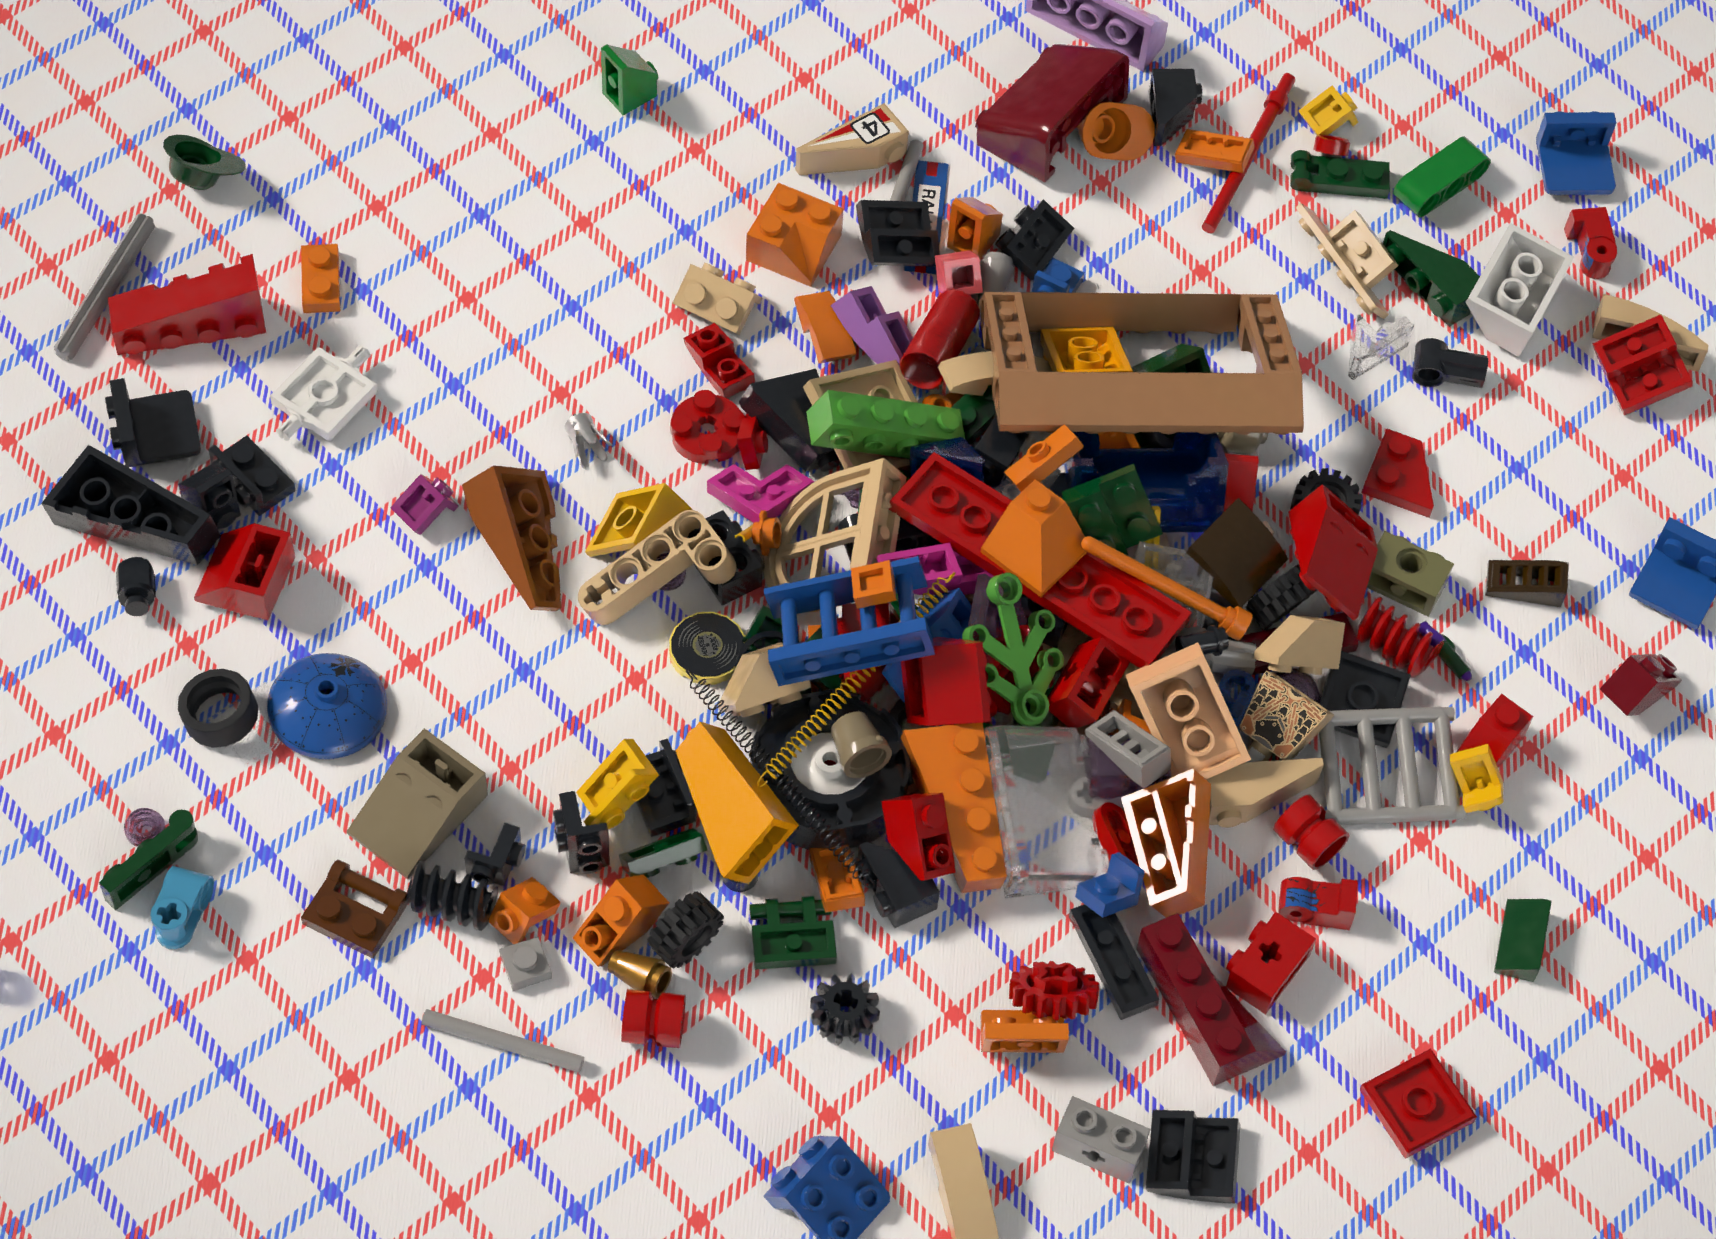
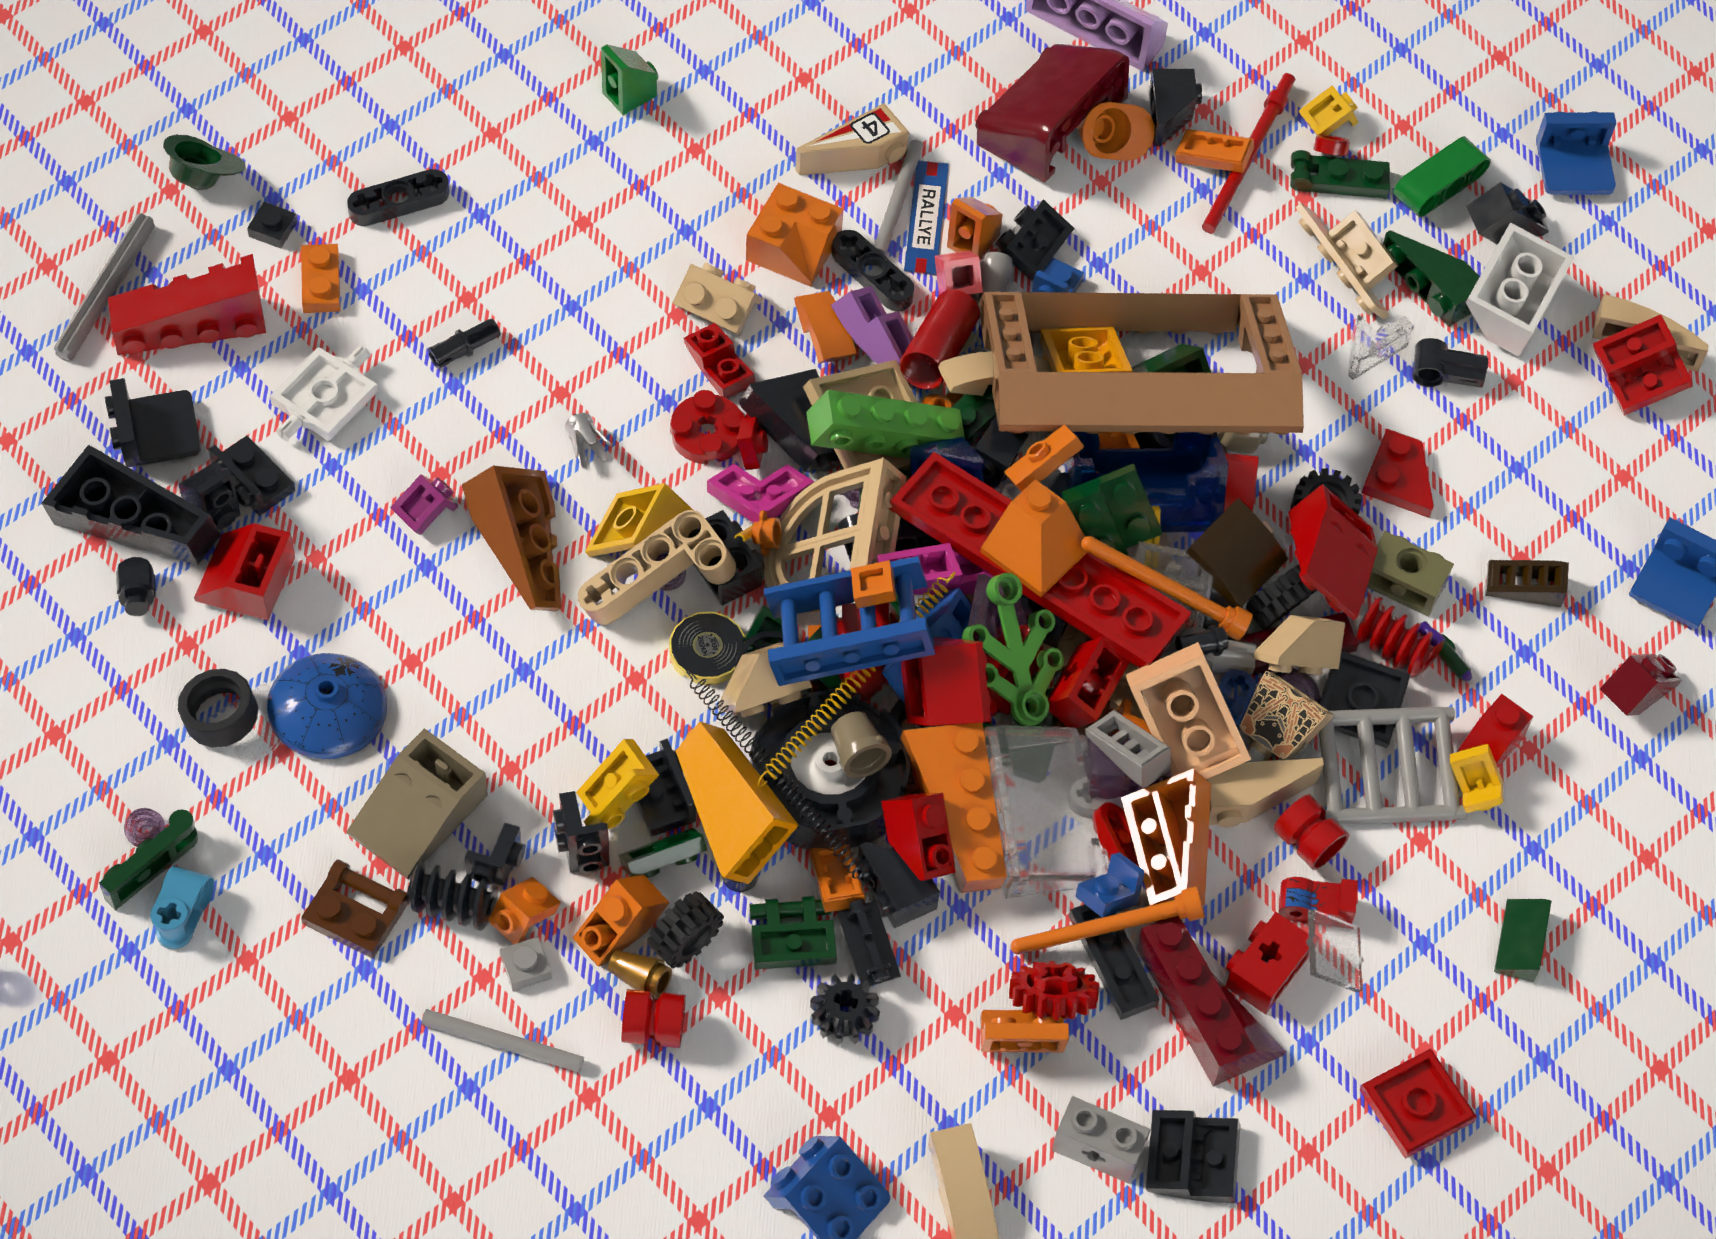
(272, 225): none -> black plate
(376, 214): none -> black beam
(463, 343): none -> black axle
(868, 942): none -> black hinge
(870, 255): none -> black beam
(897, 233): black slope -> none
(1185, 906): none -> orange piece
(1335, 951): none -> clear piece
(1502, 206): none -> black slope
(1594, 238): red leg -> none

